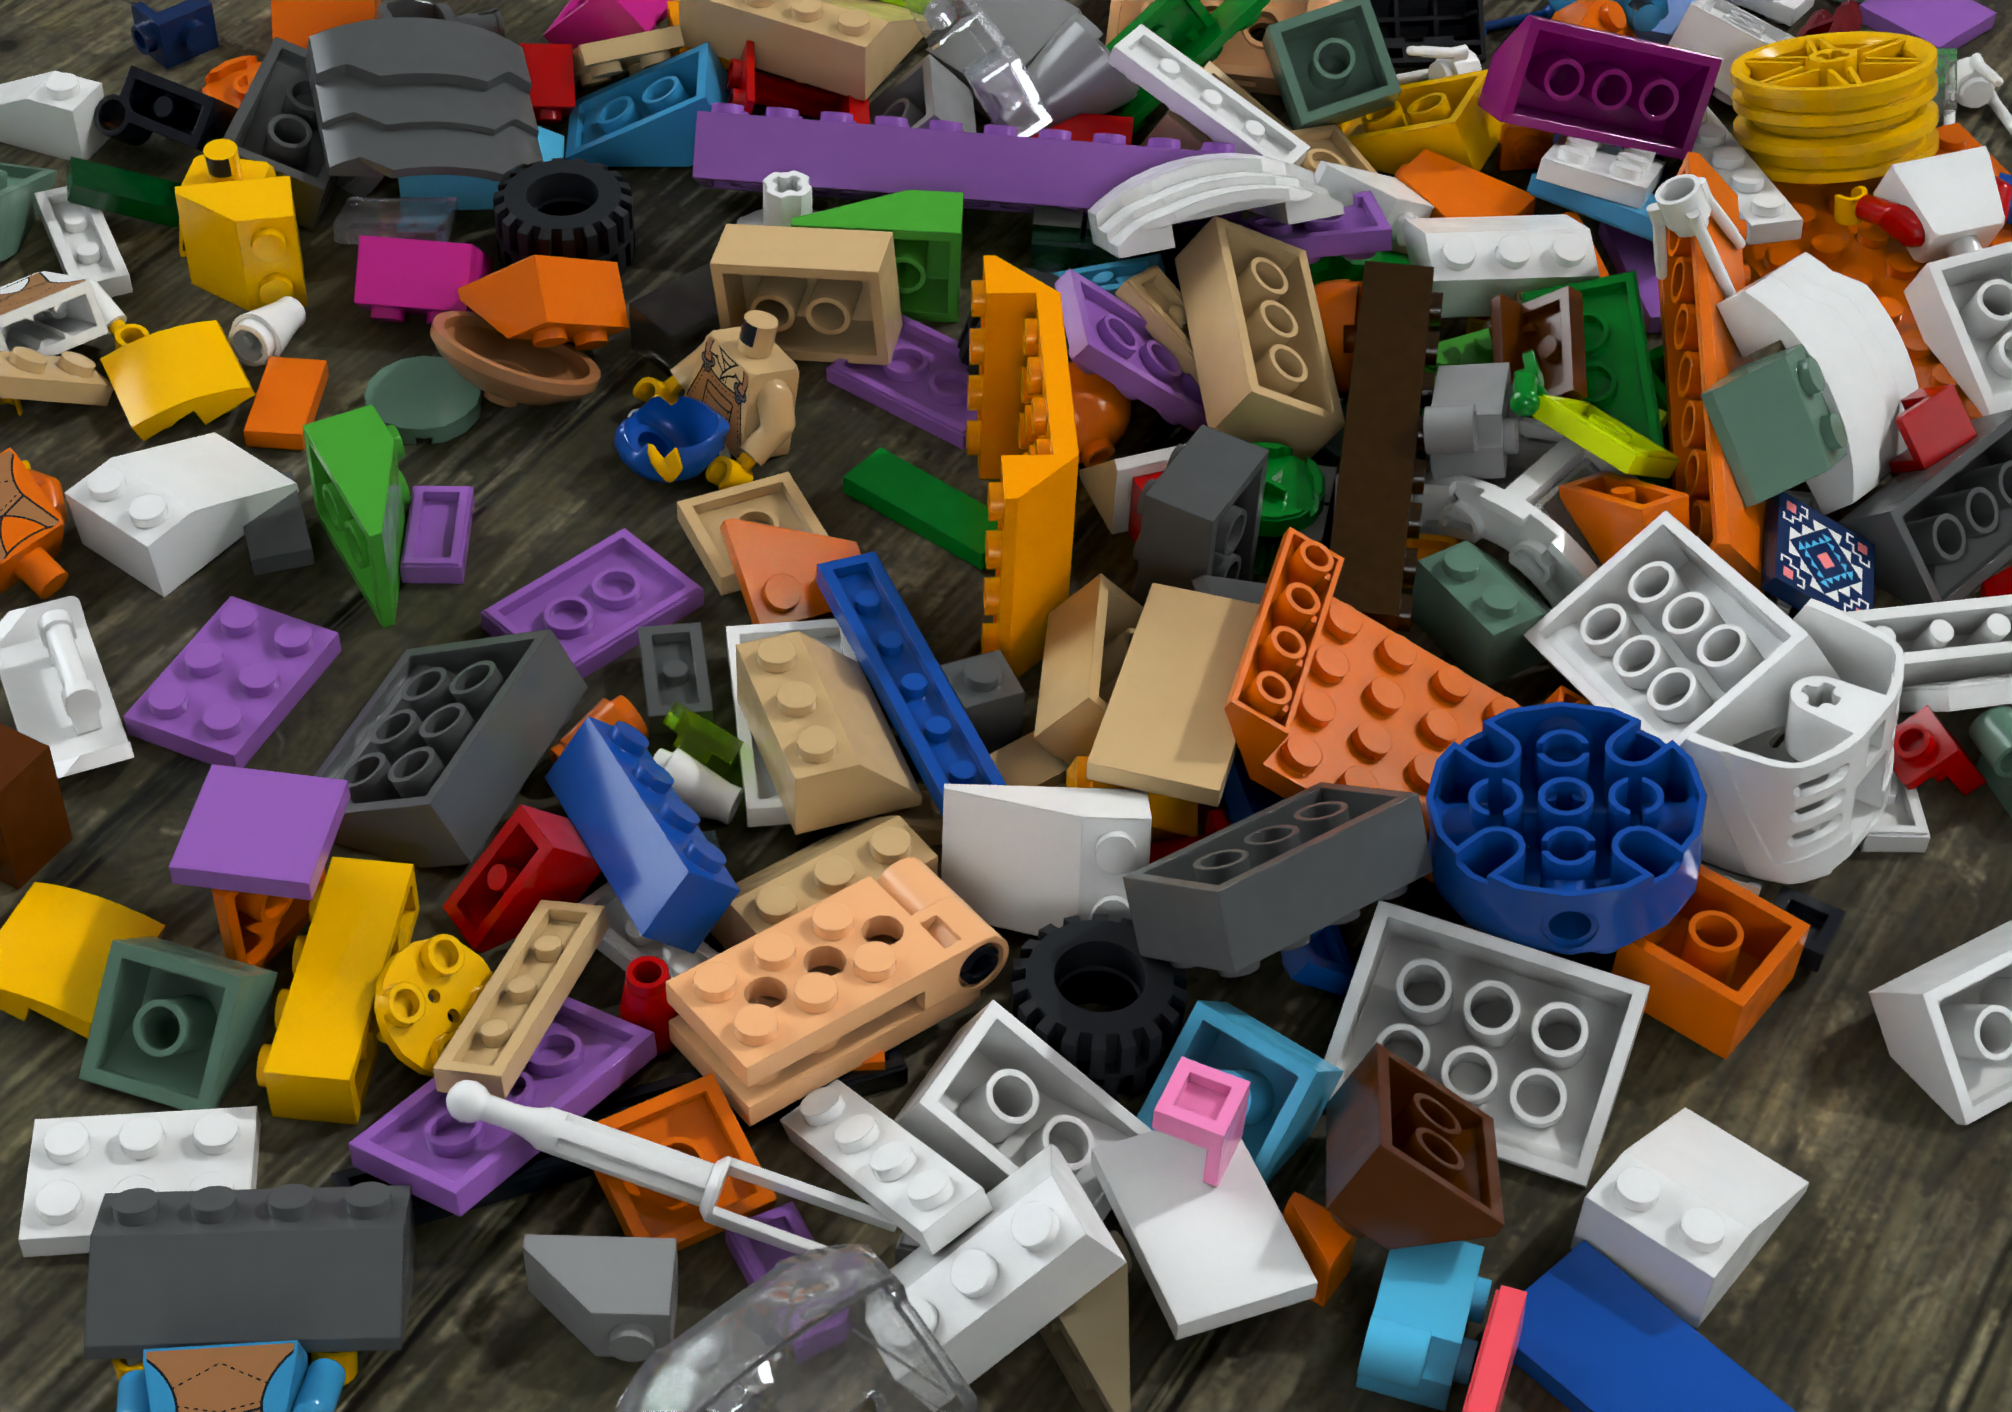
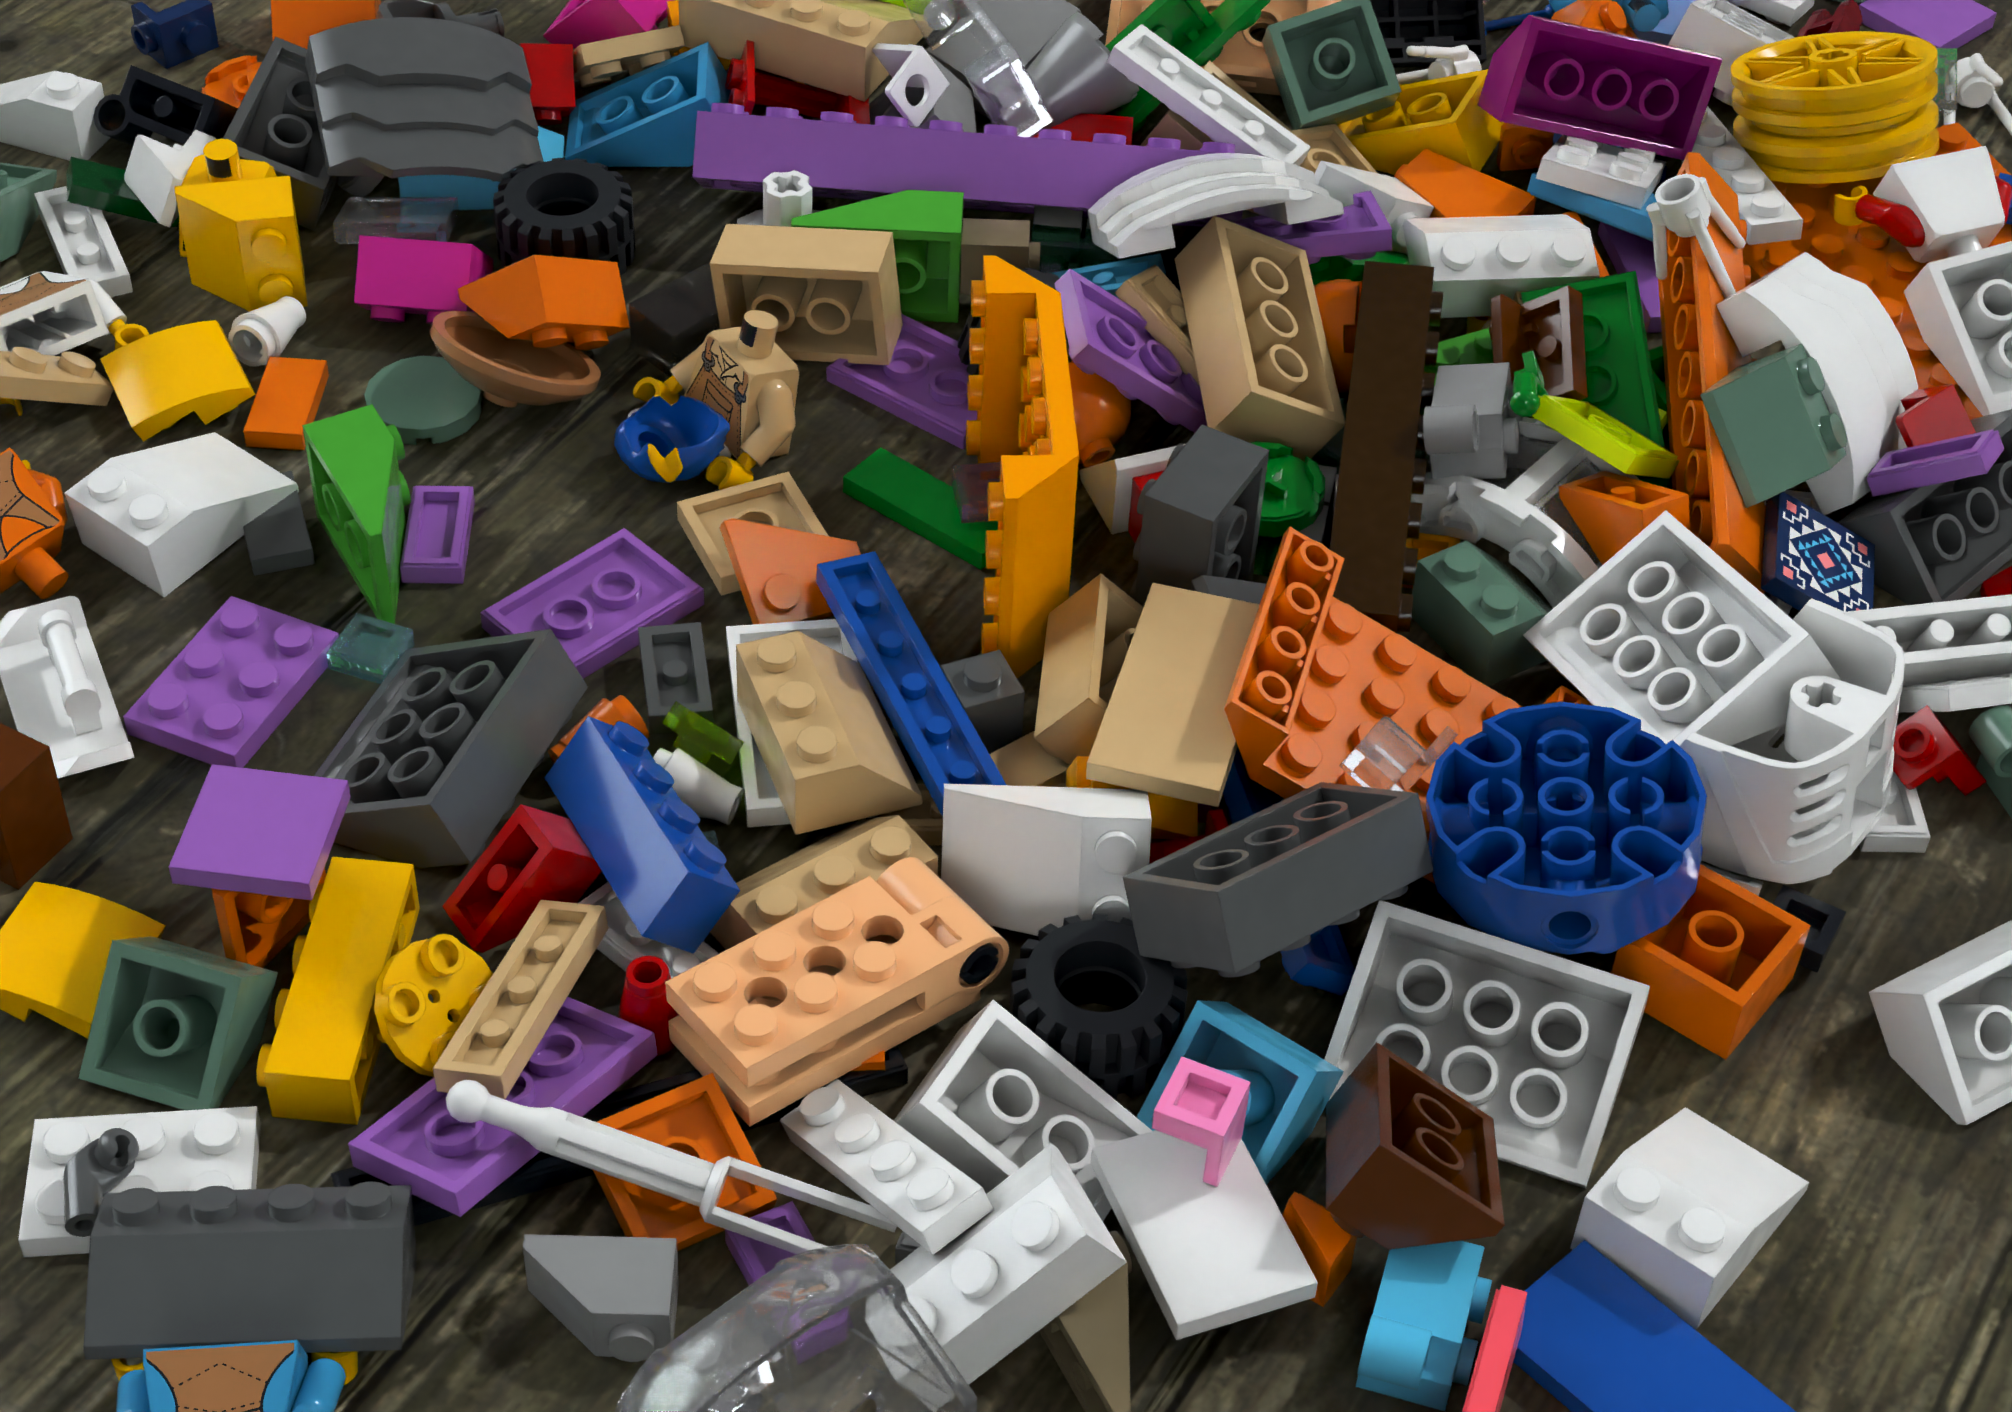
(92, 1174): none -> dark grey arm
(158, 168): none -> white slope
(369, 648): none -> clear light blue tile
(911, 67): none -> white bracket
(971, 489): none -> plate
(995, 237): none -> dark tan brick
(1392, 758): none -> clear panel
(1935, 462): none -> medium lavender tile

